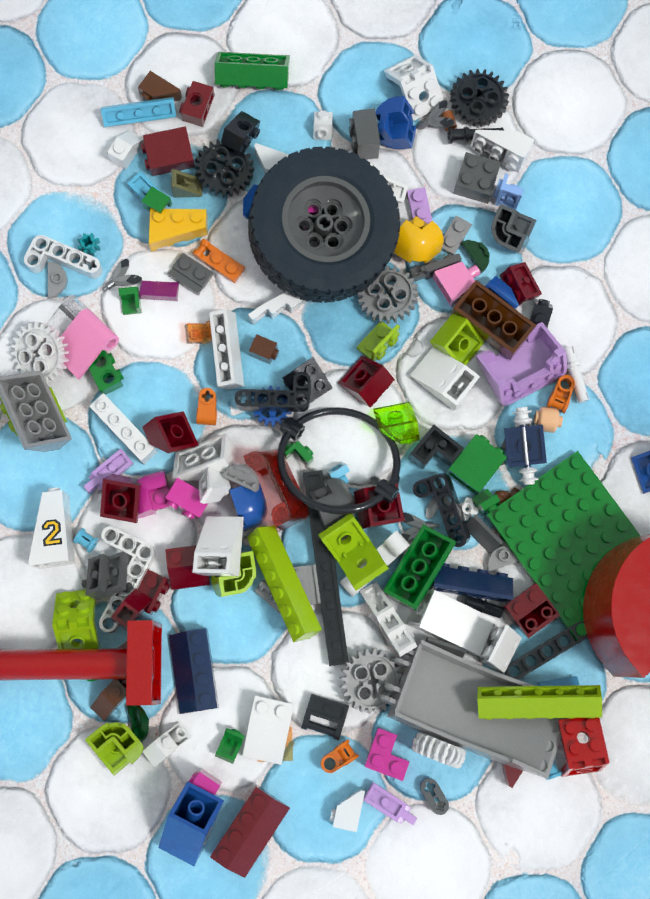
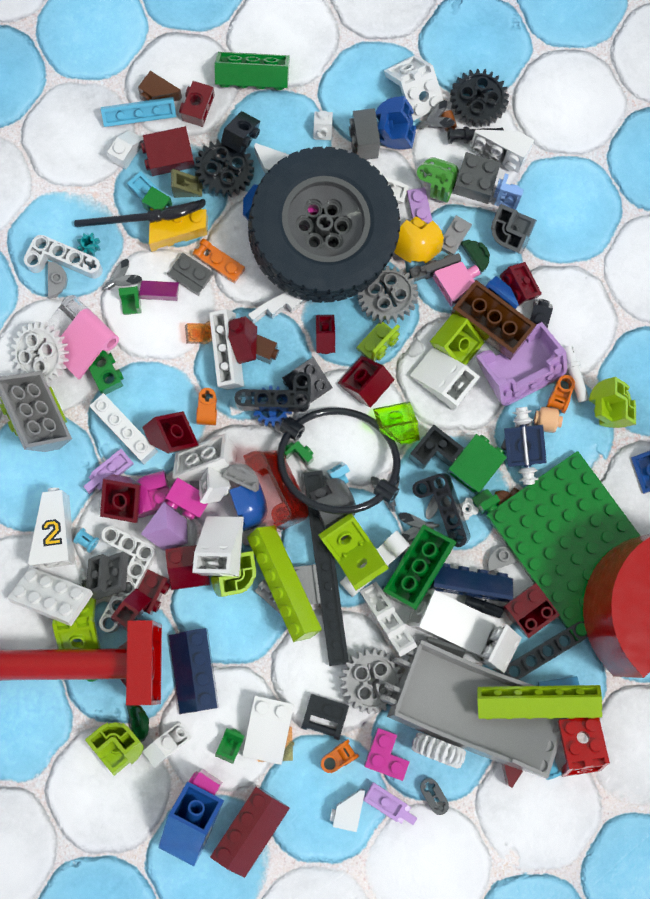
(50, 596): none -> white plate
(109, 699): reddish brown slope -> none
(155, 215): none -> black piece
(166, 528): none -> lavender slope
(243, 339): none -> dark red slope
(325, 334): none -> dark red slope
(380, 514): dark red slope -> none
(440, 177): none -> bright green piece
(483, 534): dark grey slope -> none
(613, 403): none -> lime brick

